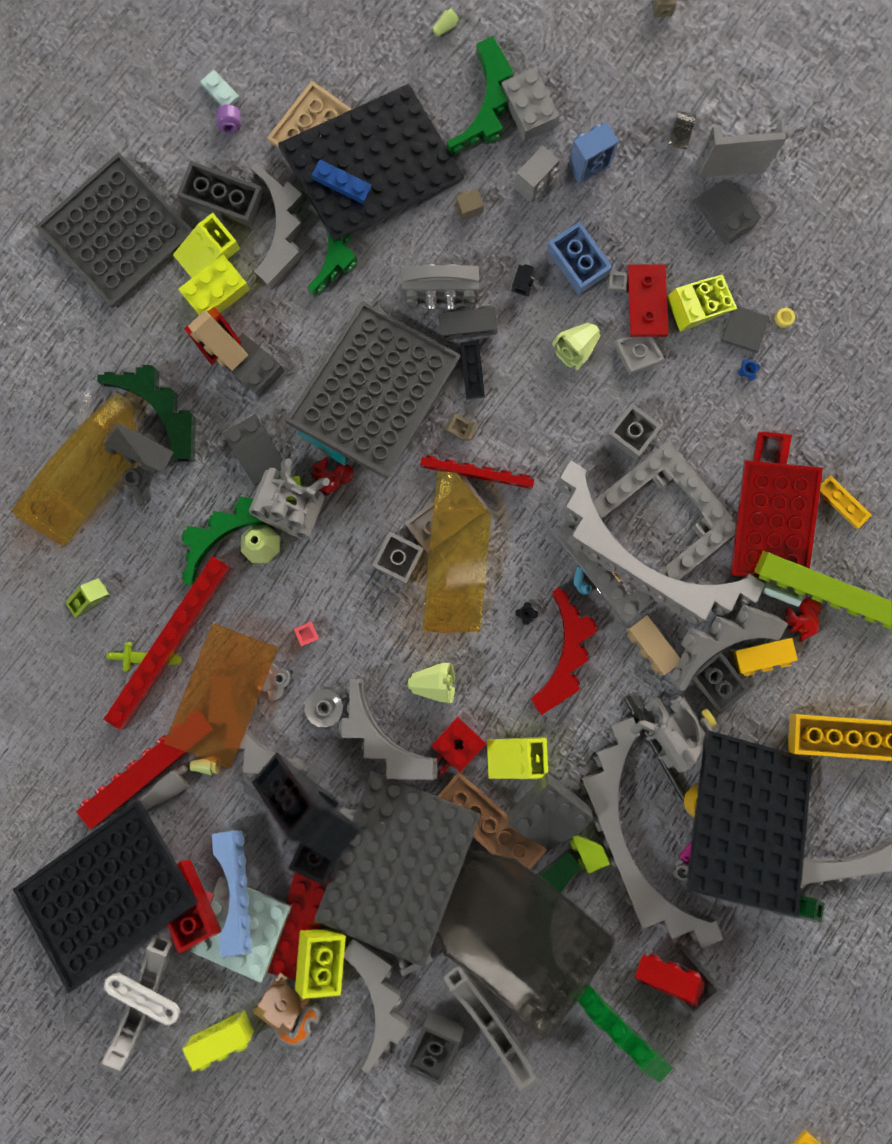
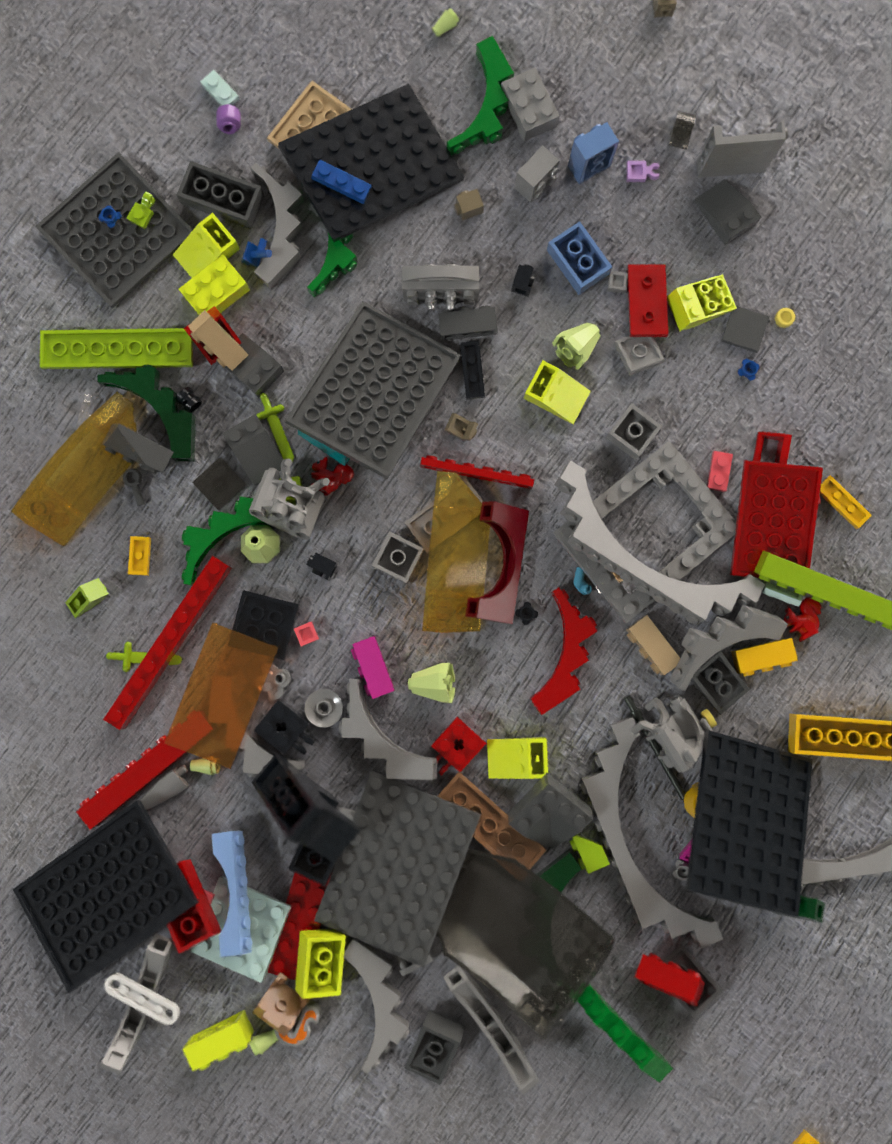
(106, 212): none -> blue plate
(115, 348): none -> lime plate
(139, 556): none -> yellow plate
(141, 213): none -> lime plate
(188, 399): none -> black wheel
(219, 483): none -> clear smoke plate
(254, 253): none -> blue arm
(262, 1042): none -> yellowish green cone
(266, 620): none -> black plate
(275, 425): none -> lime sword
(284, 740): none -> black hinge
(322, 565): none -> black brick
(372, 667): none -> dark pink brick
(511, 528): none -> dark red arch
(557, 392): none -> neon yellow slope
(638, 171): none -> lavender plate
(719, 471): none -> coral plate

